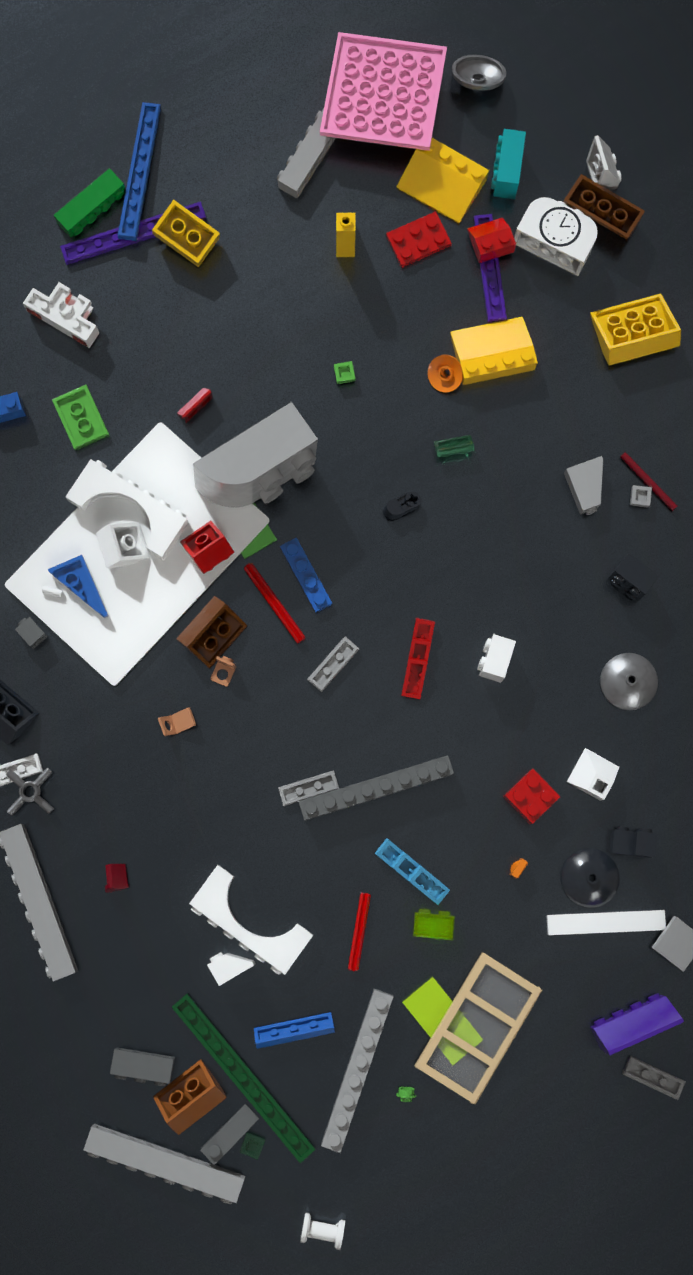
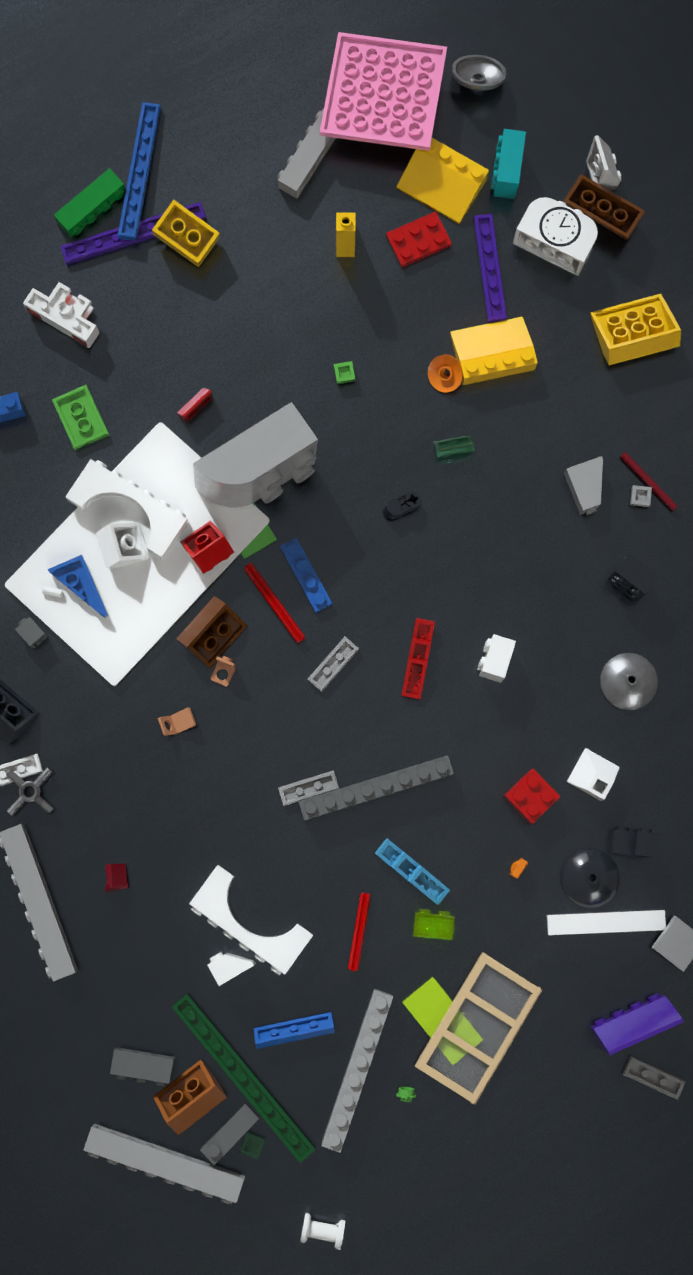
(492, 240): red slope -> none

